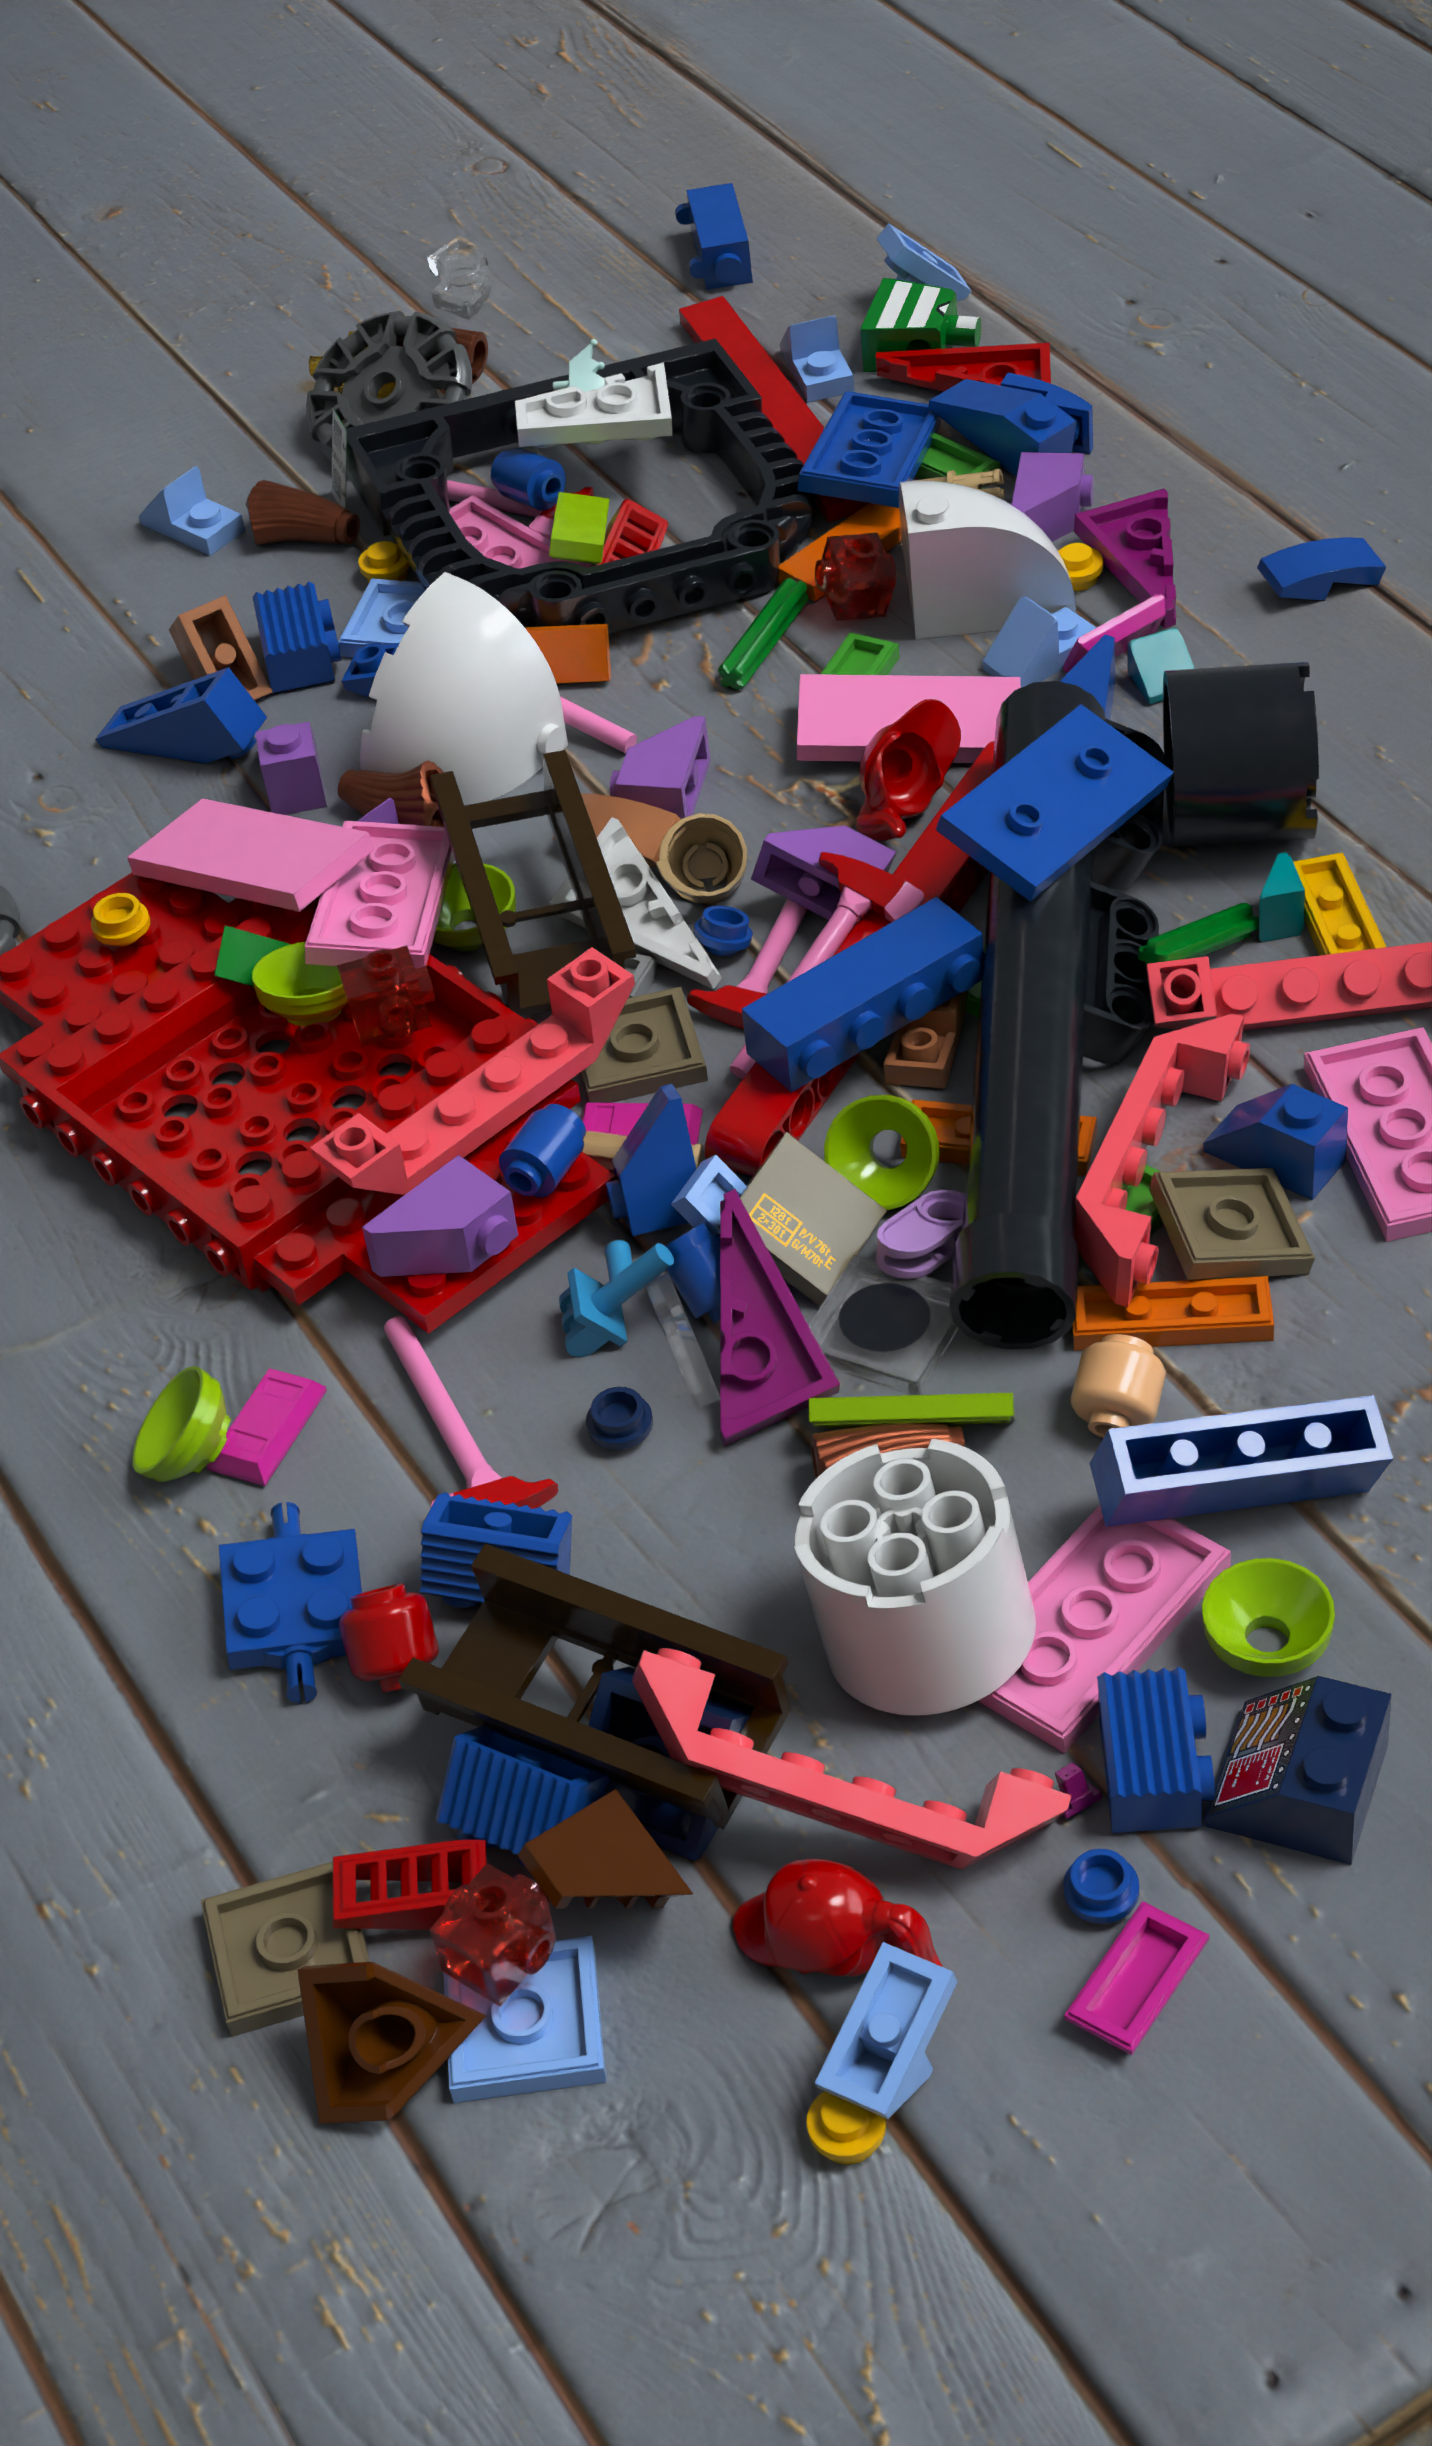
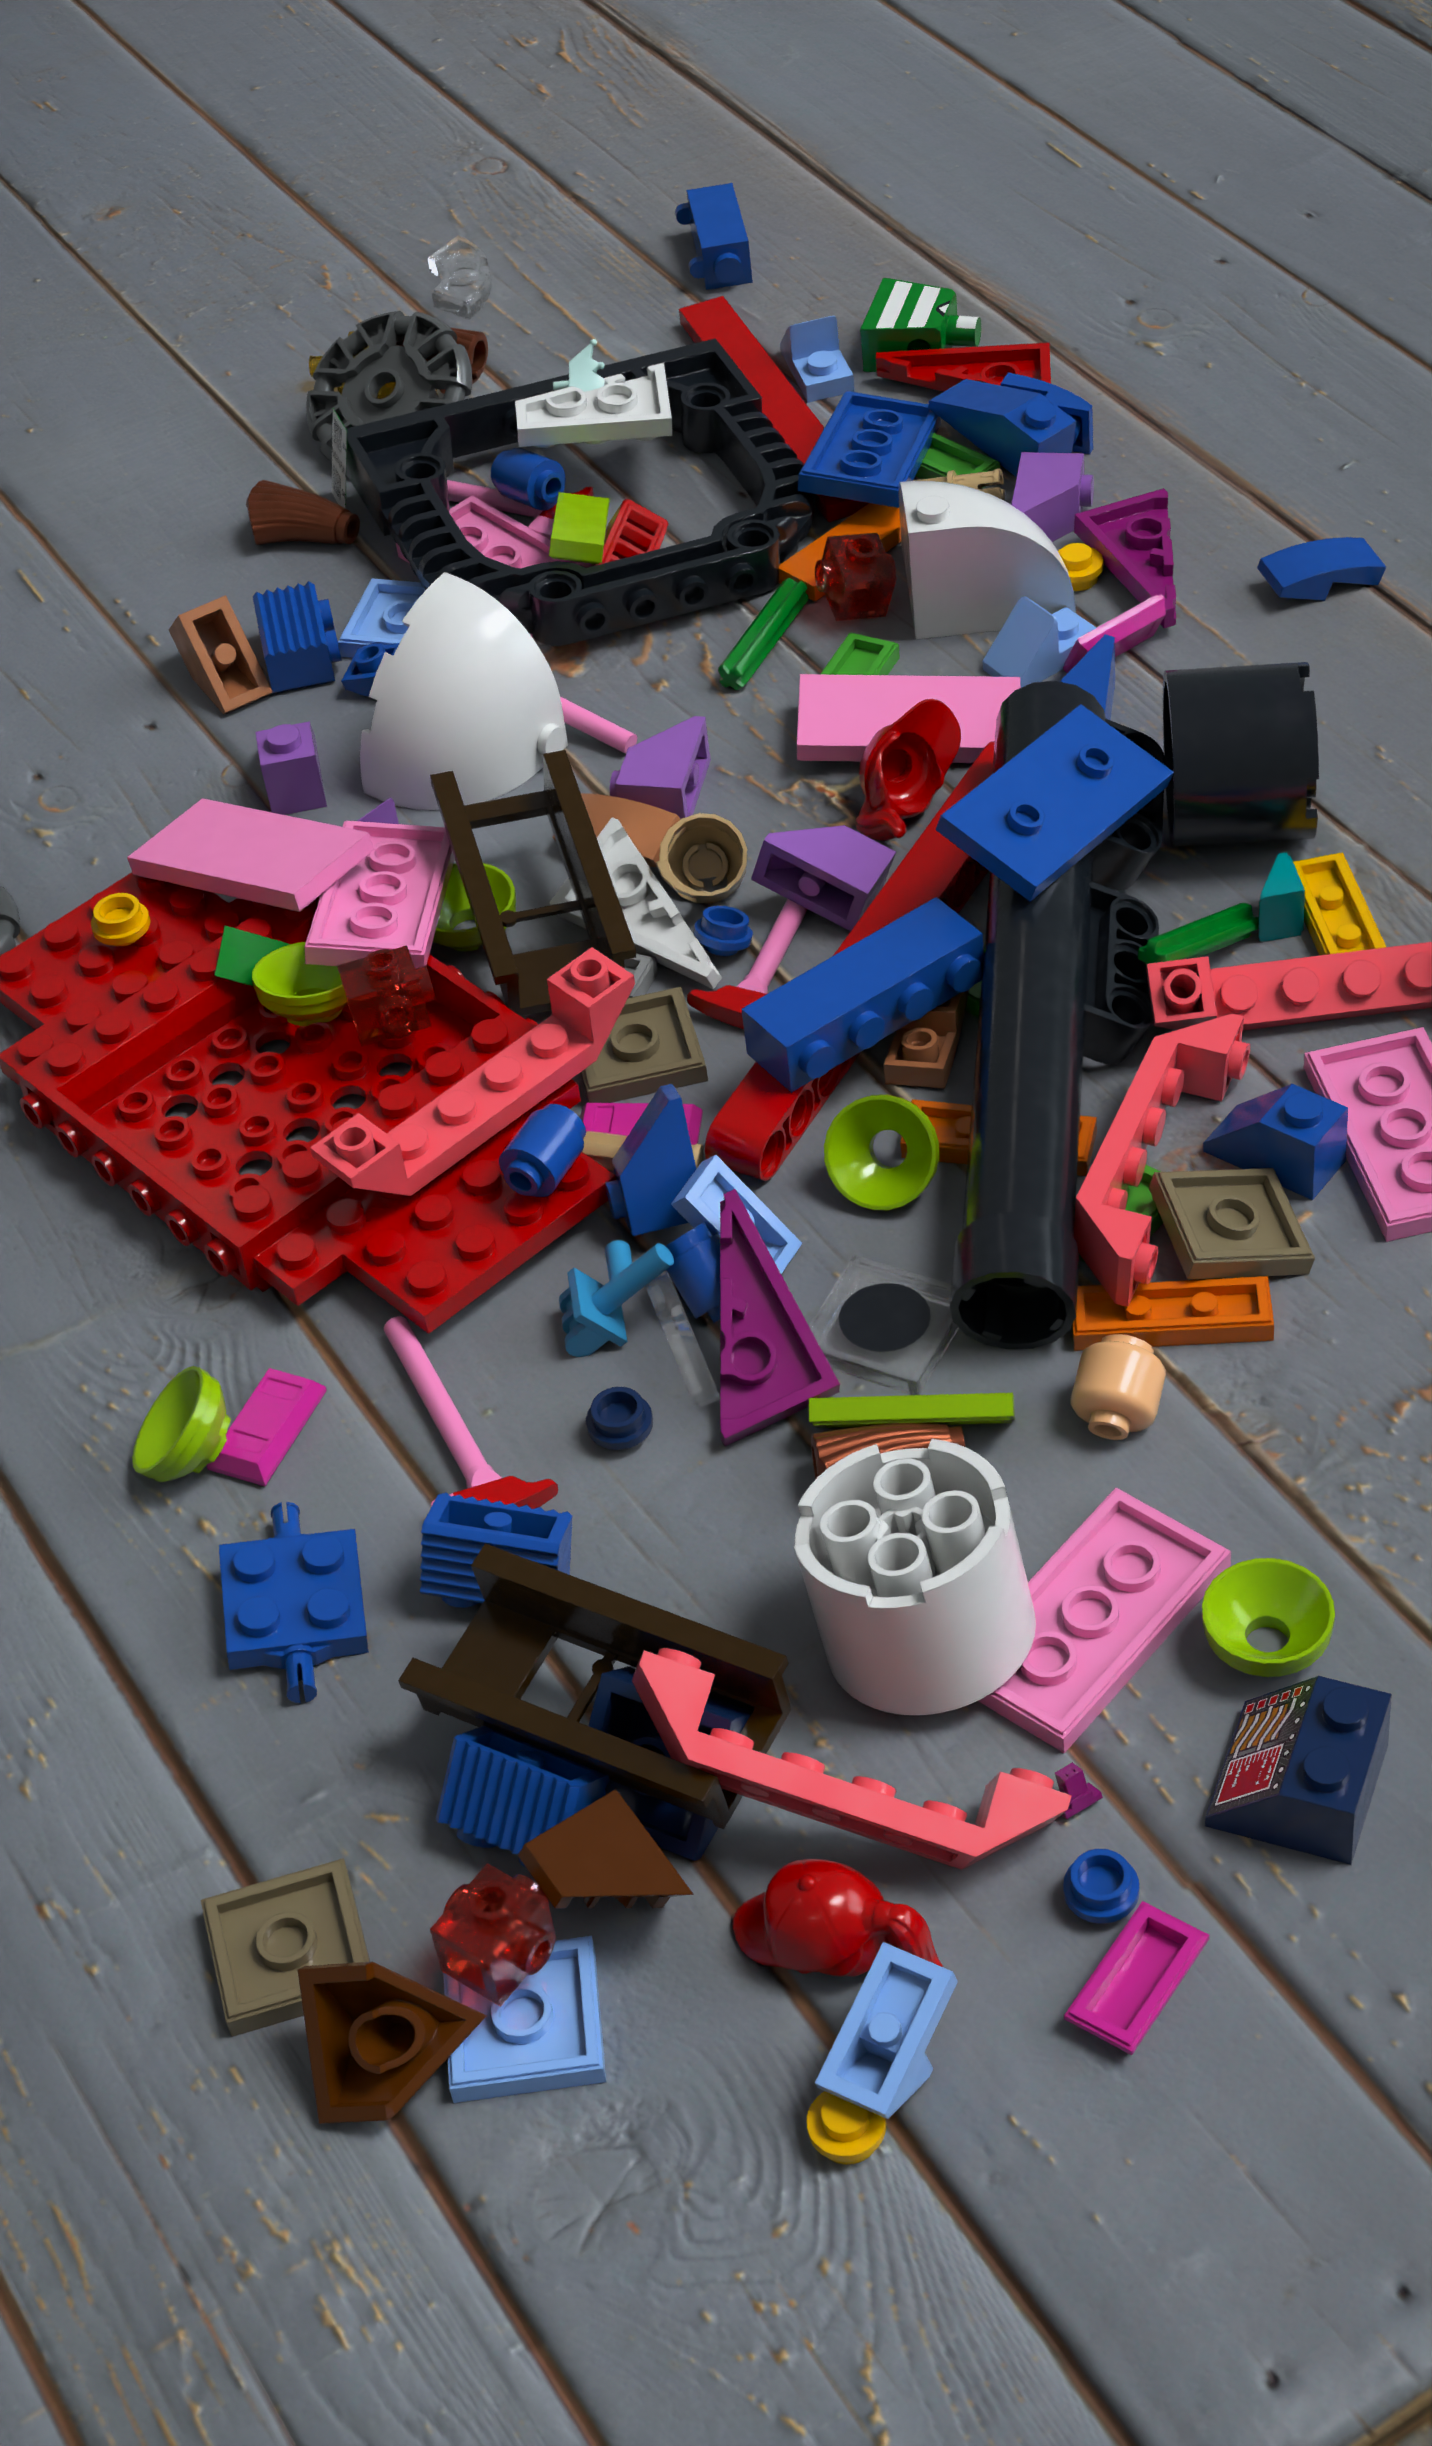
(189, 721): blue slope -> none
(191, 518): light blue slope -> none
(383, 561): yellow plate -> none
(386, 1632): red head -> none
(409, 790): copper piece -> none
(412, 1911): red slope -> none
(442, 1224): medium lavender slope -> none
(575, 651): orange tile -> none
(808, 1216): tile -> none
(862, 890): piece -> none
(915, 1238): lavender piece -> none
(919, 264): light blue slope -> none
(1151, 1750): blue brick -> none
(1153, 655): slope -> none
(1240, 1460): blue brick -> none

